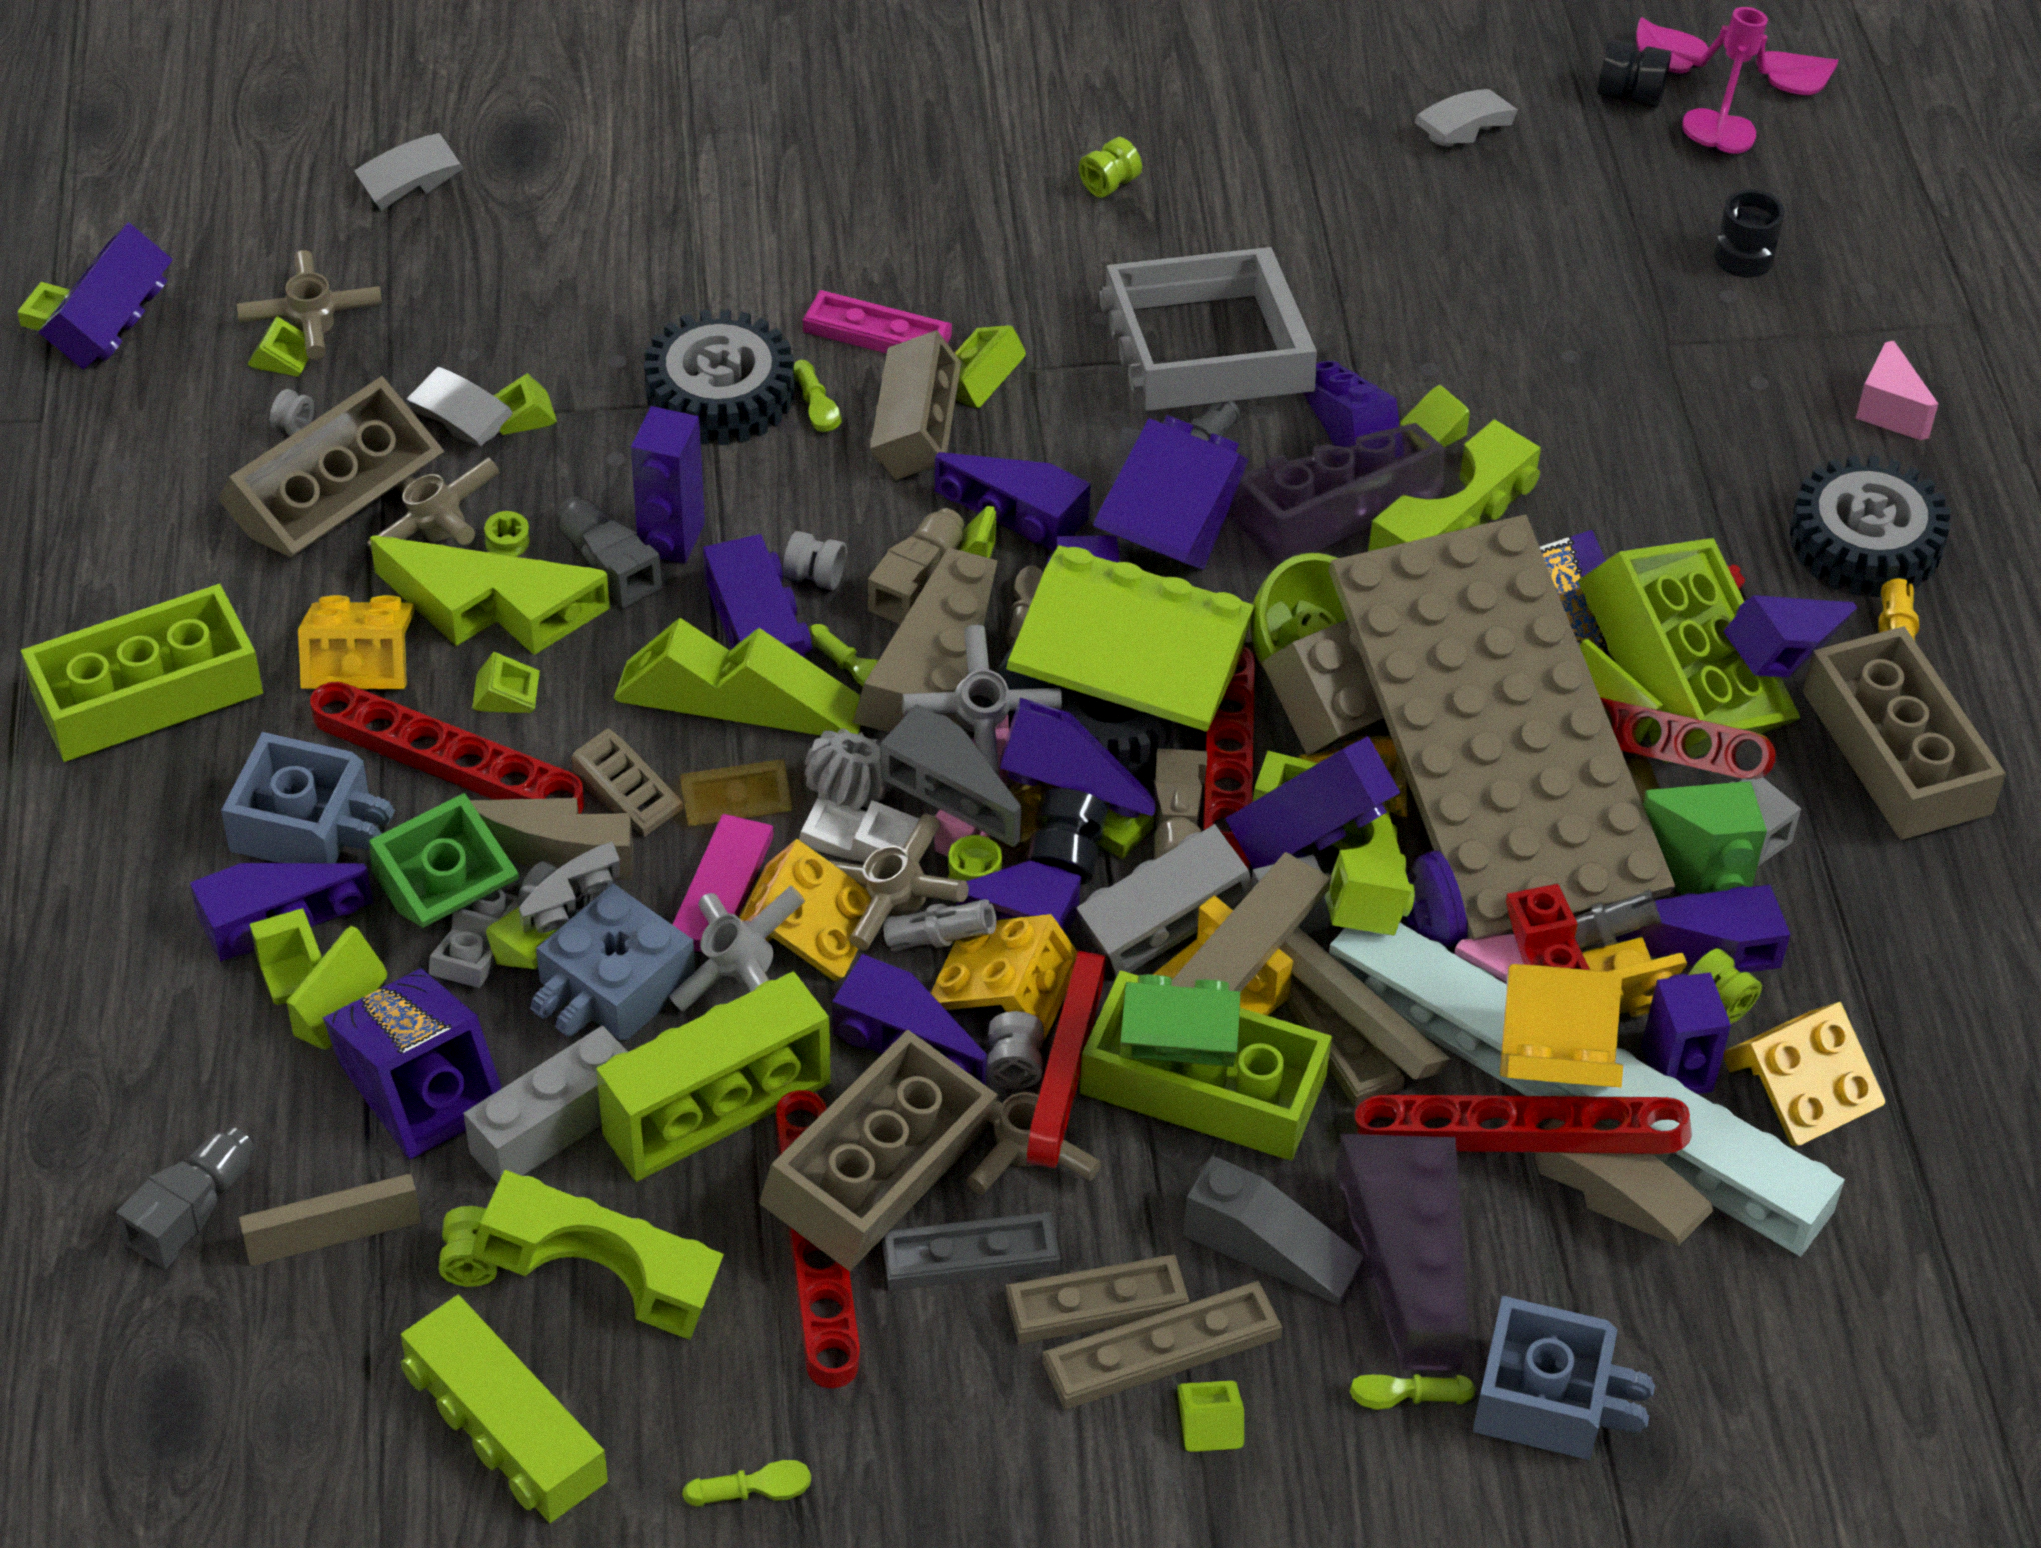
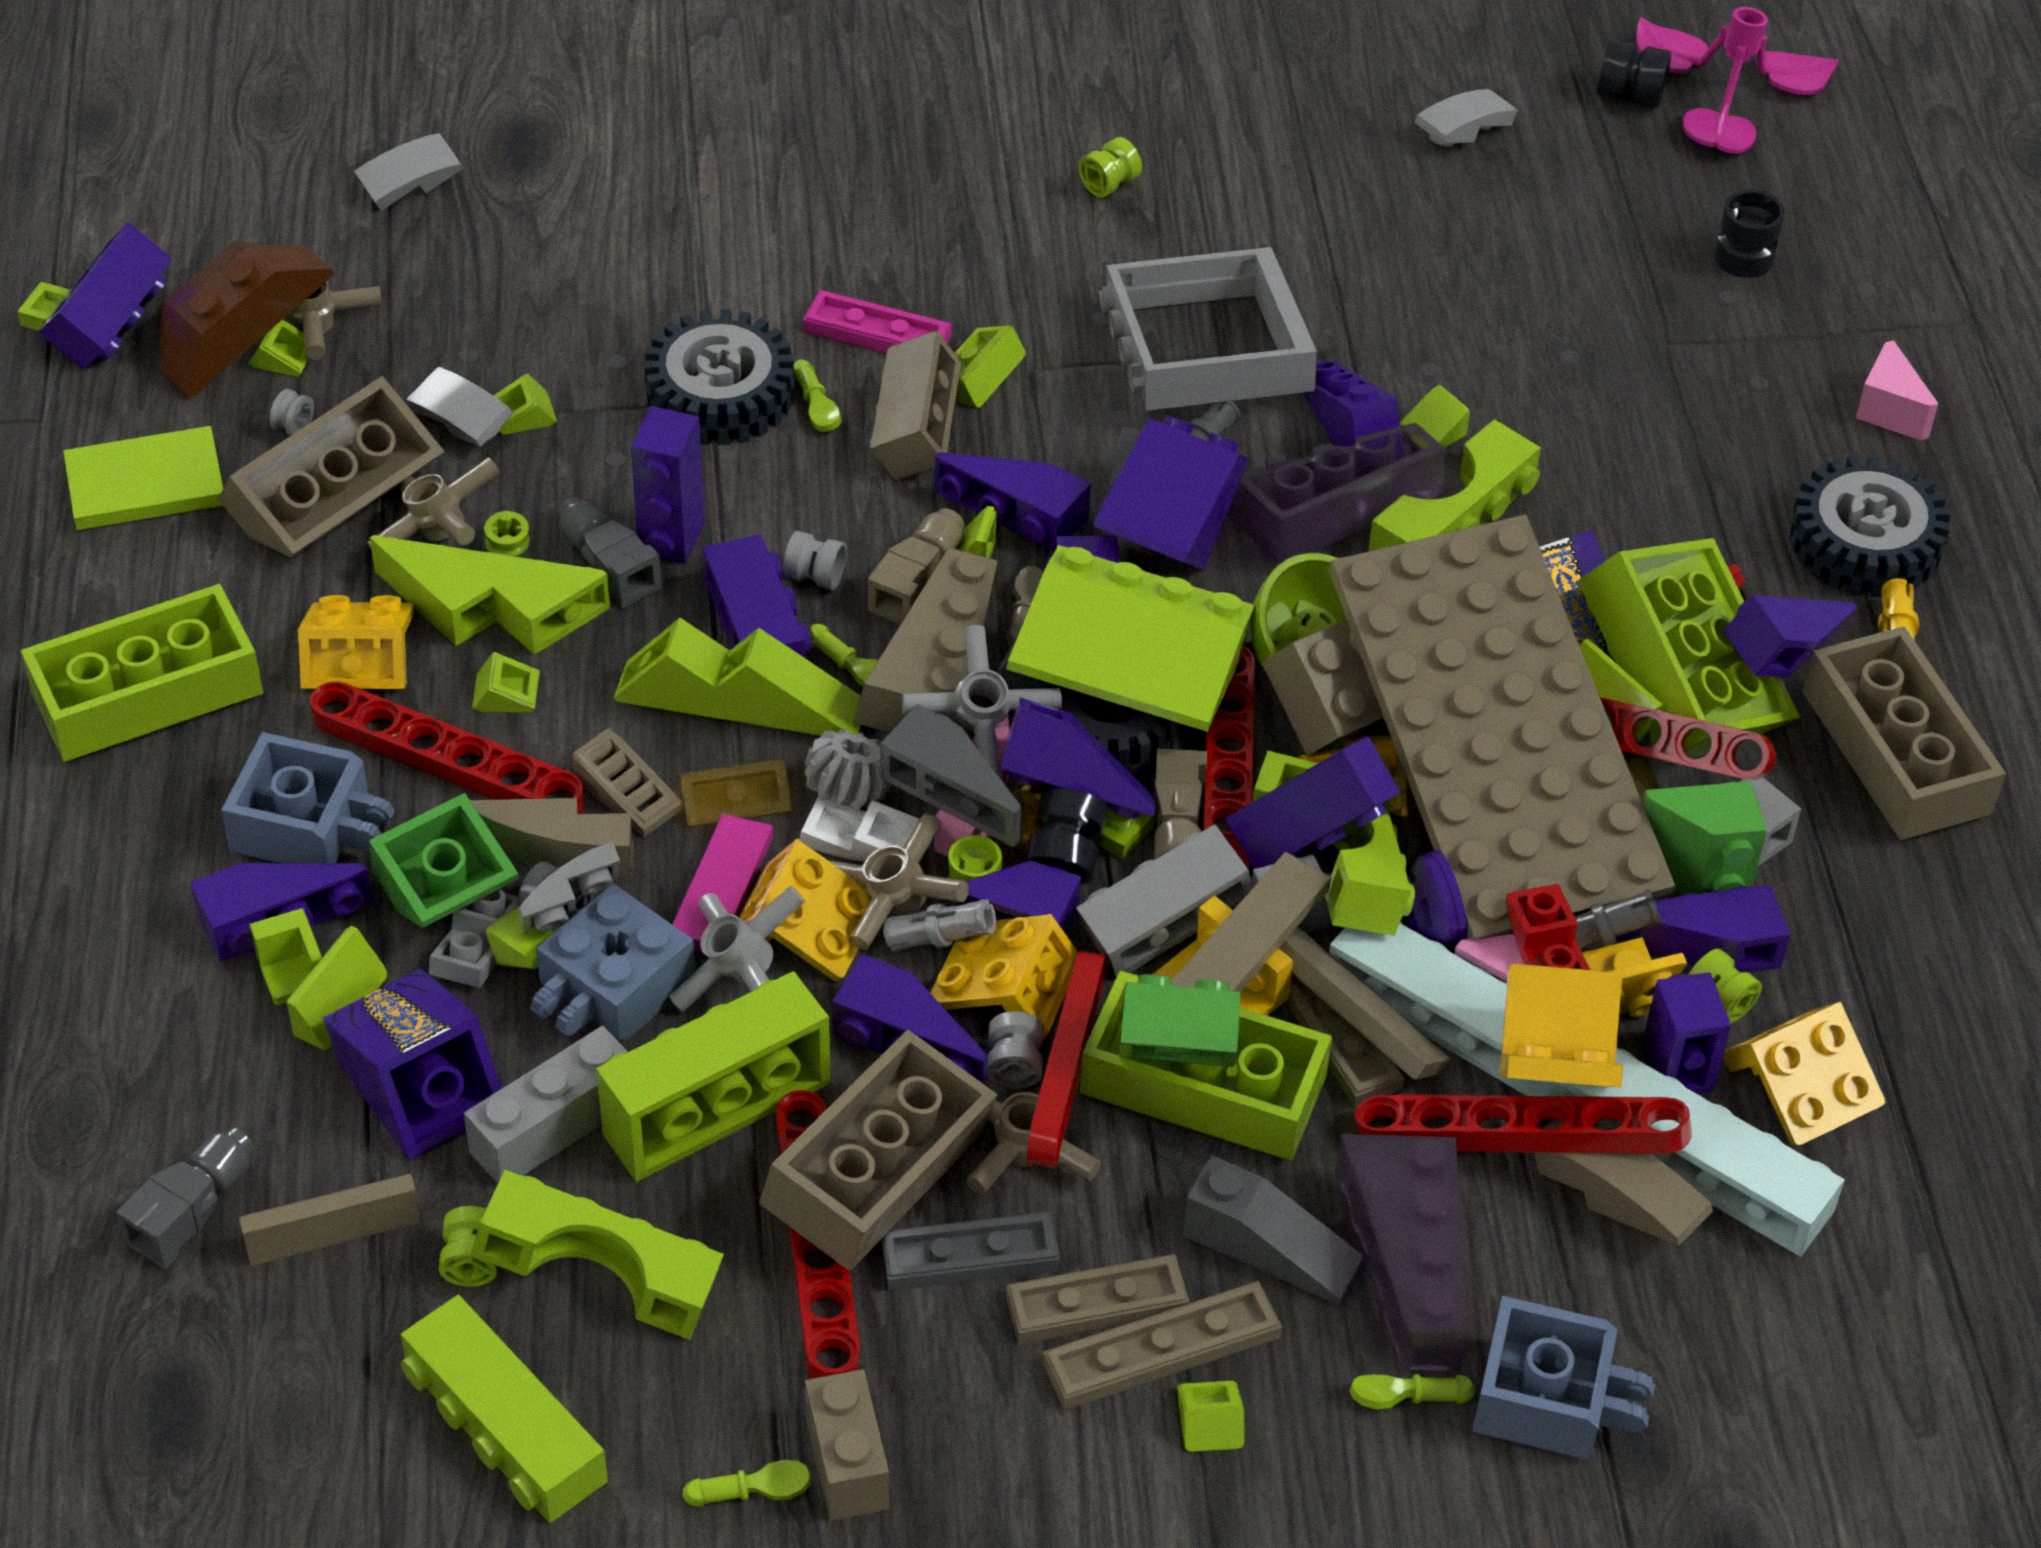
(143, 477): none -> lime tile
(232, 307): none -> reddish brown wedge
(847, 1445): none -> dark tan brick

